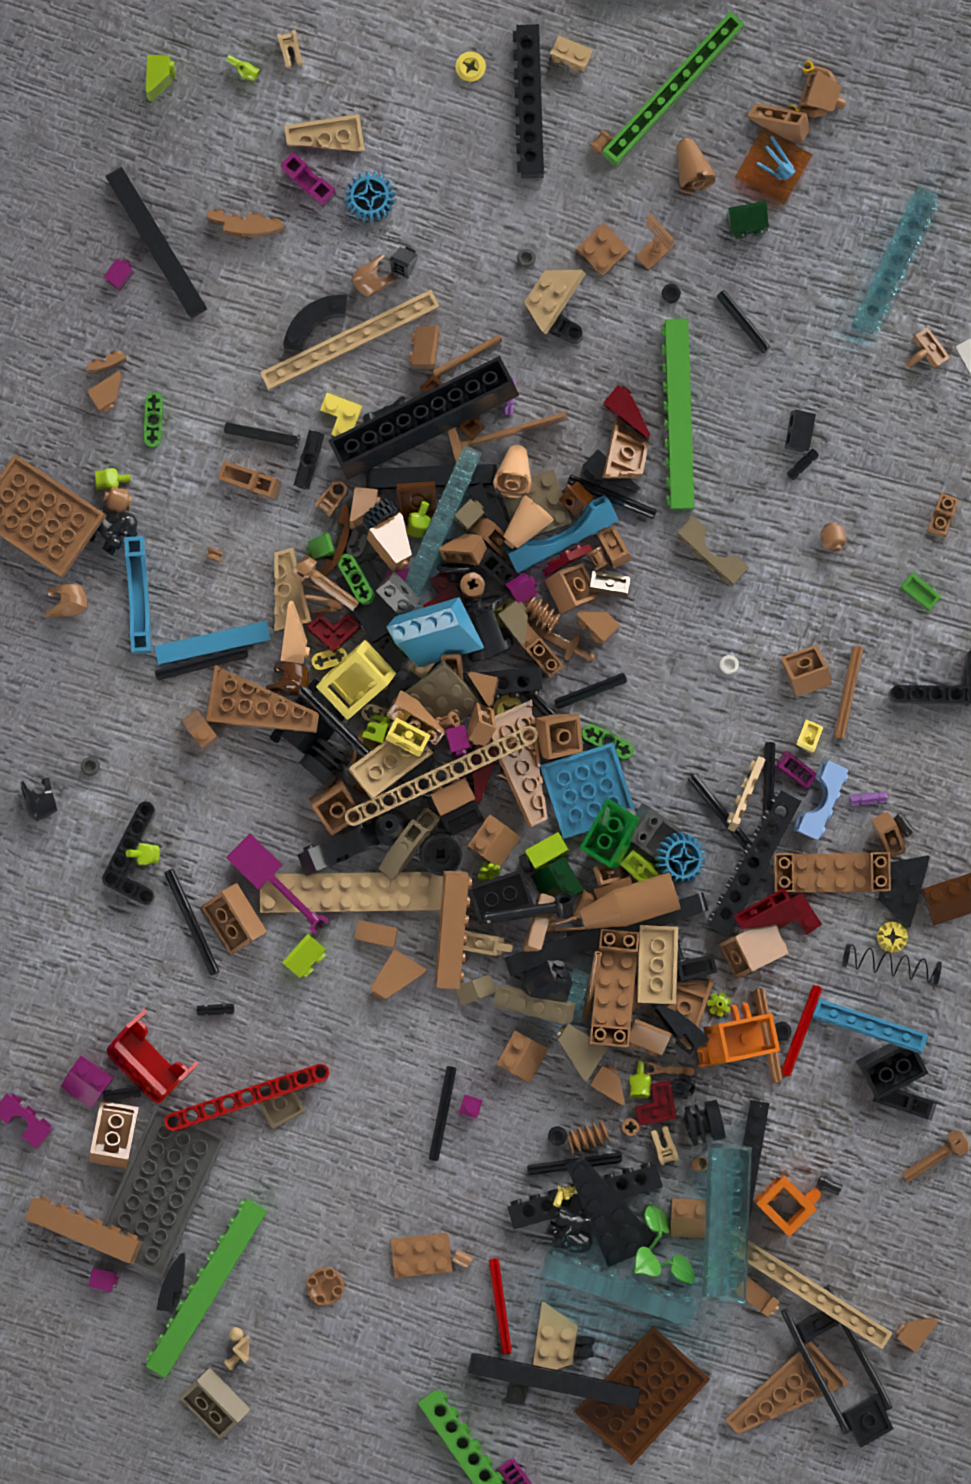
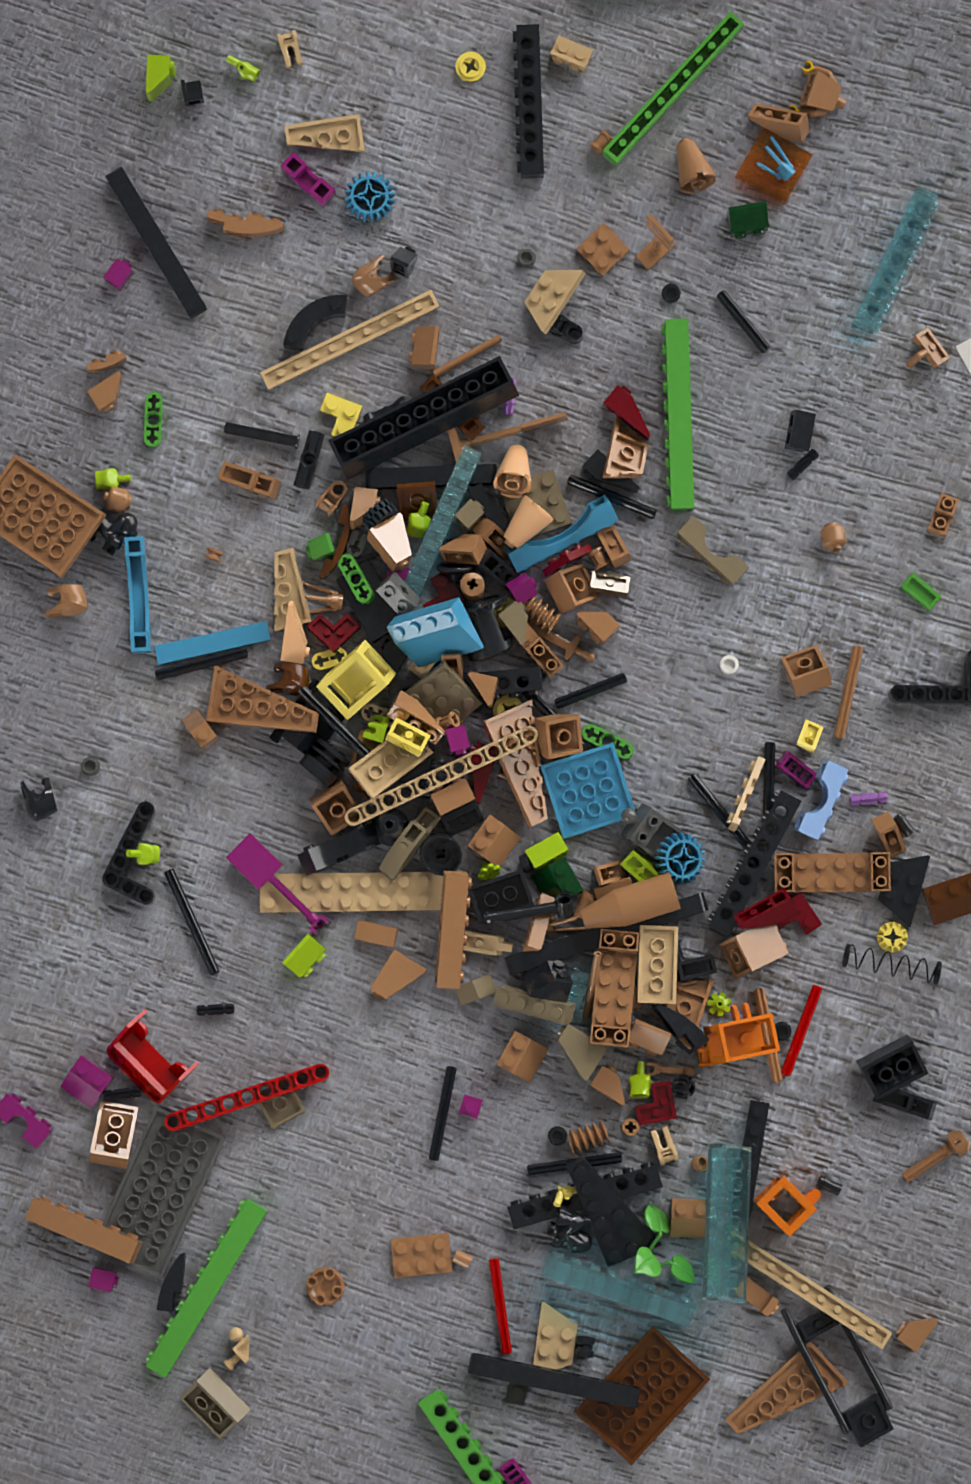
(192, 92): none -> black panel
(233, 919): medium nougat slope -> none
(306, 570): medium nougat piece -> none
(481, 725): medium nougat slope -> none
(575, 497): reddish brown brick -> none
(610, 834): green slope -> none
(704, 1122): black wheel -> none
(870, 1026): dark azure tile -> none

